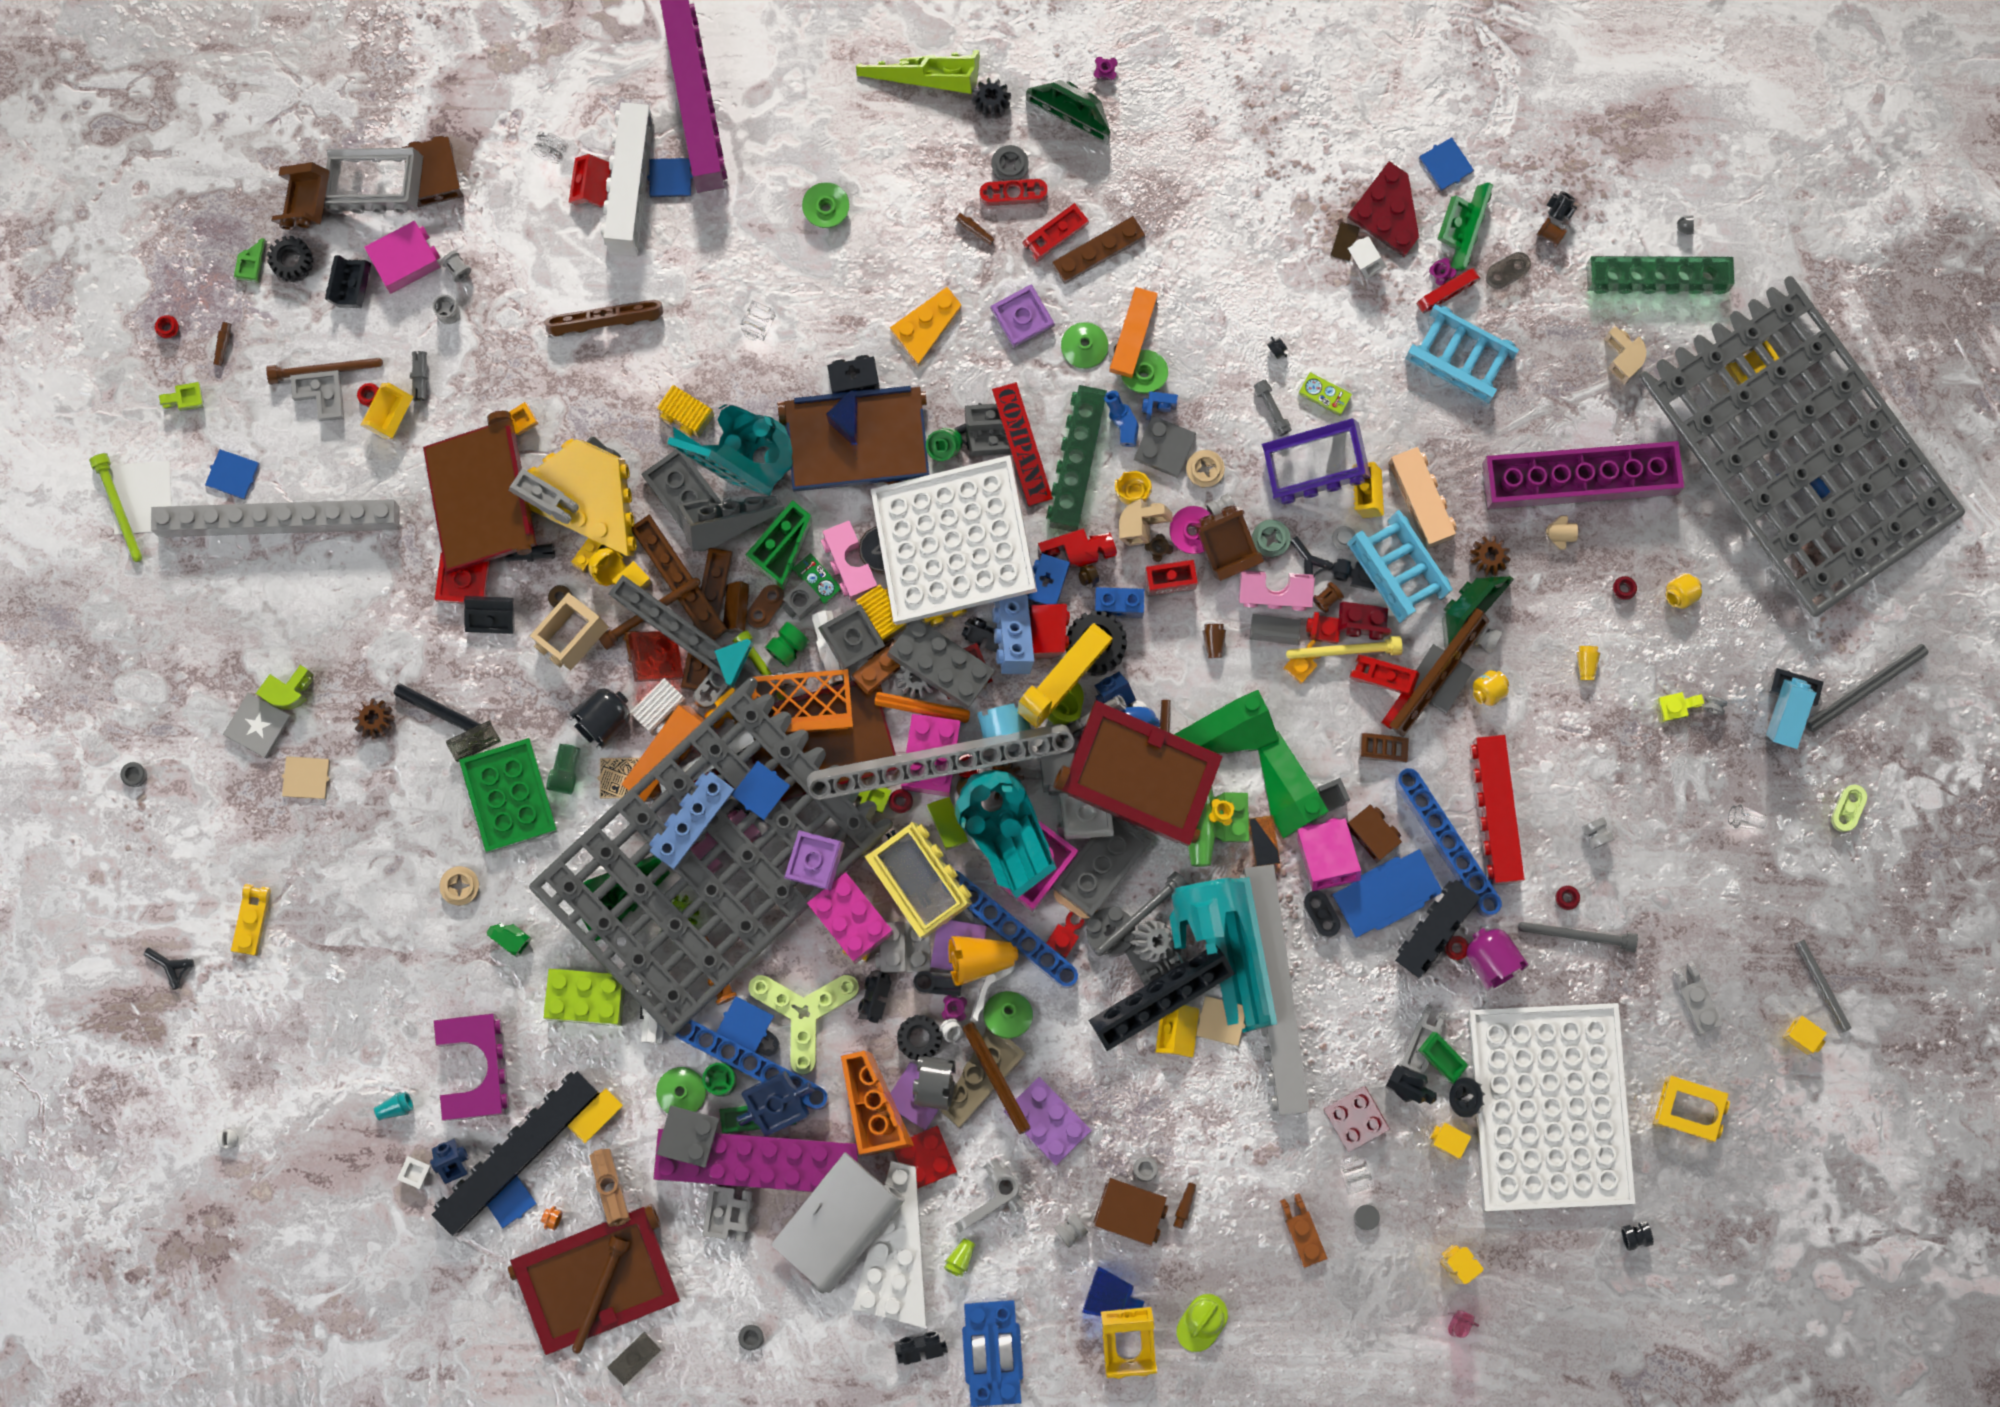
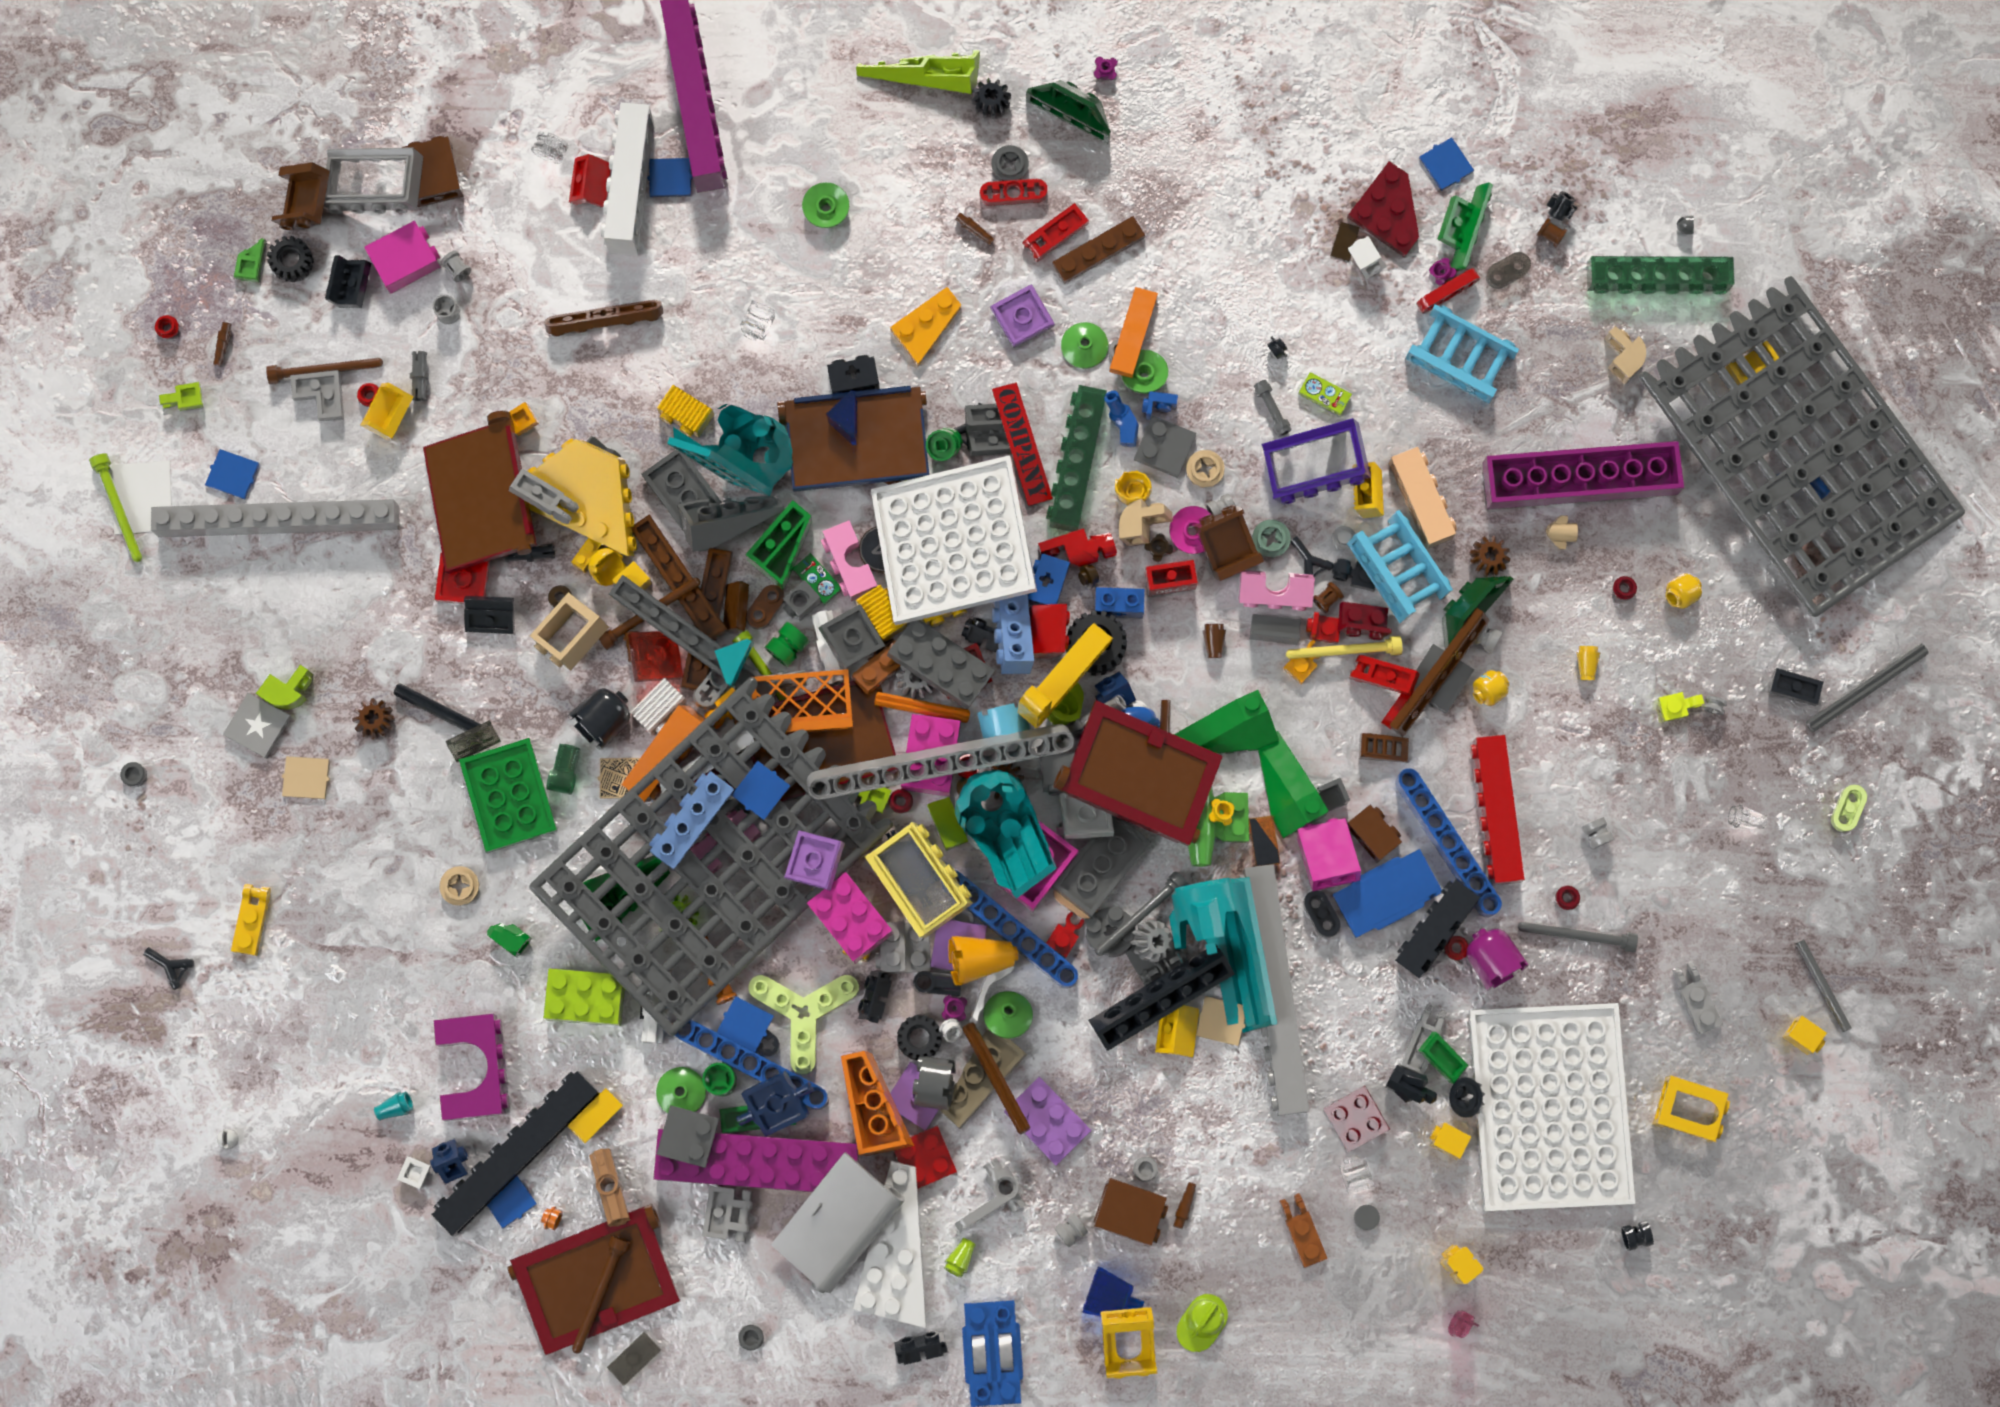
(1791, 713): medium azure brick -> none

